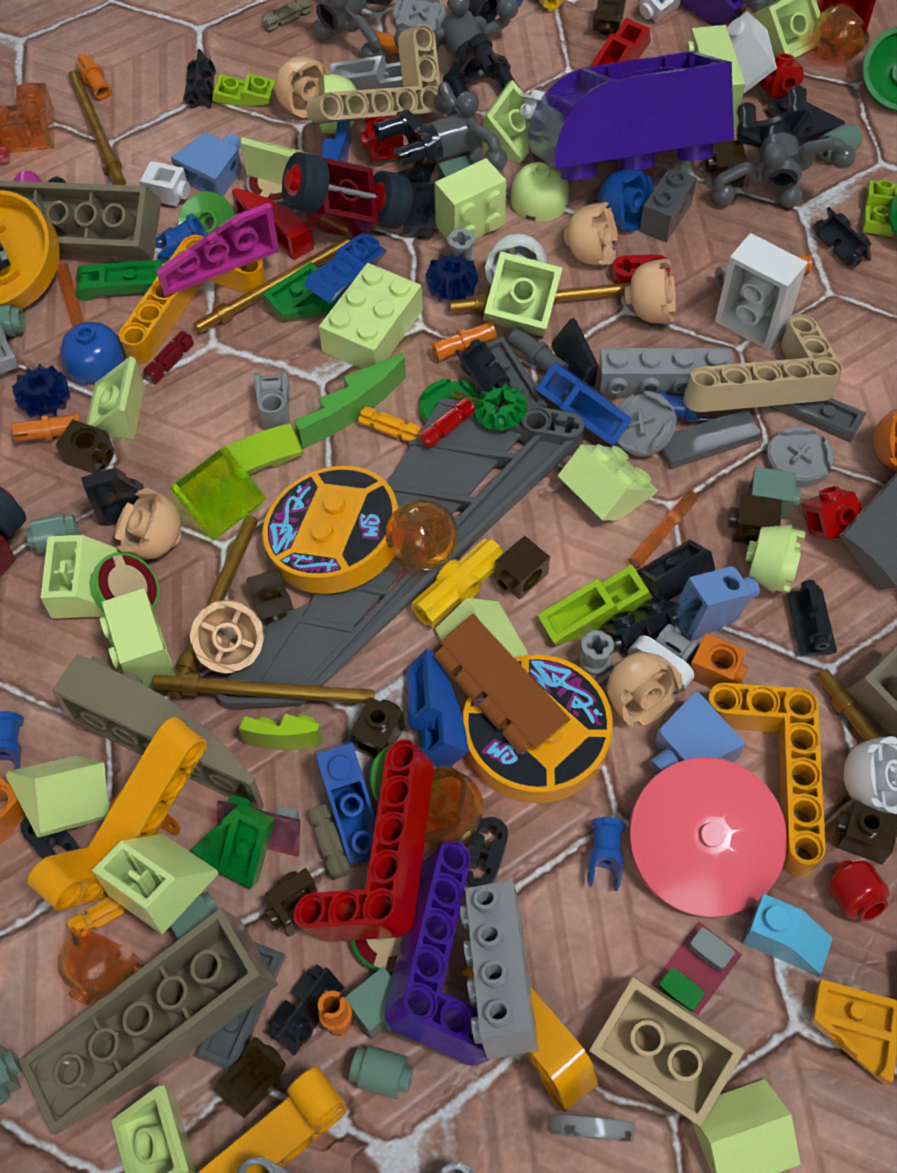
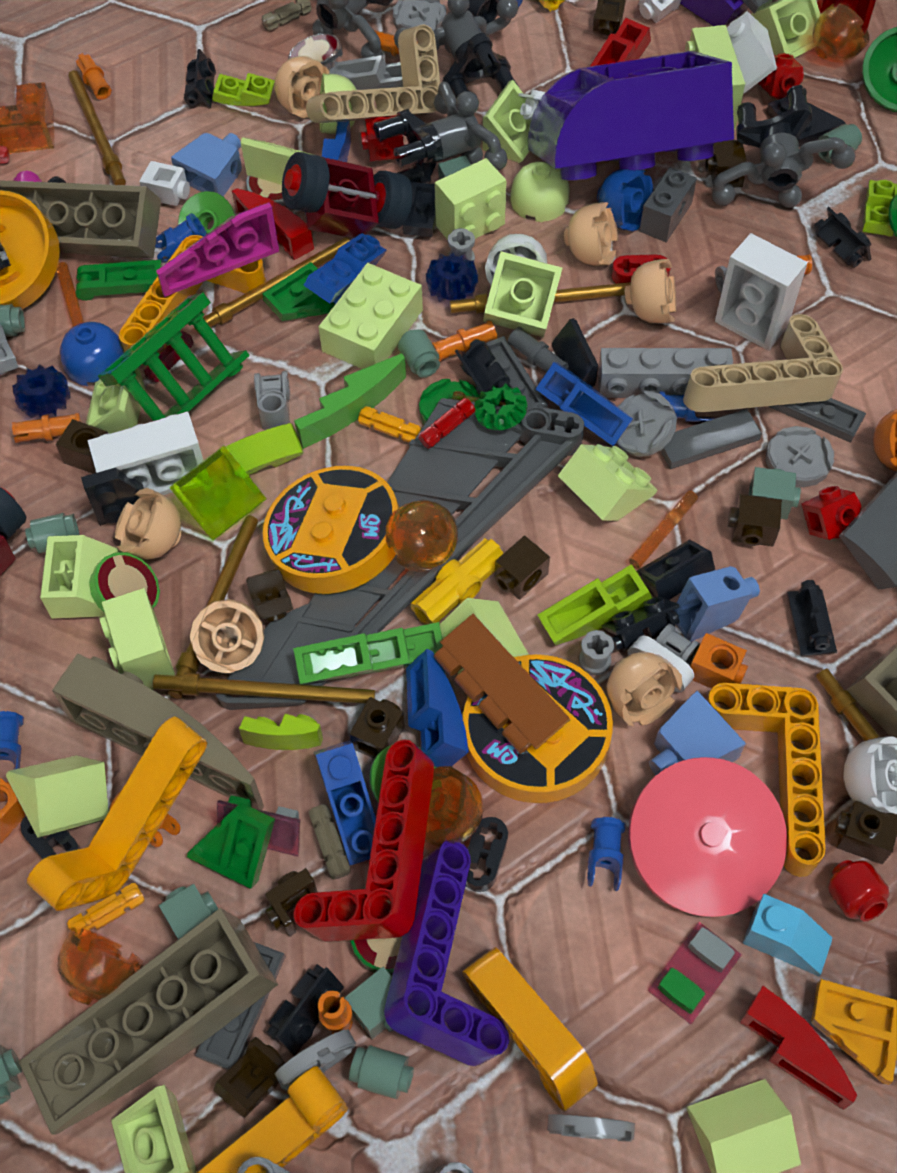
(150, 452): none -> white brick
(153, 878): yellowish green slope -> none
(169, 333): none -> green fence
(319, 47): none -> tile
(323, 1054): none -> light grey tile
(365, 653): none -> bright green slope
(419, 353): none -> sand green brick
(500, 971): light grey brick -> none
(667, 1050): tan slope -> none
(775, 557): yellowish green cone -> none
(798, 1048): none -> red slope

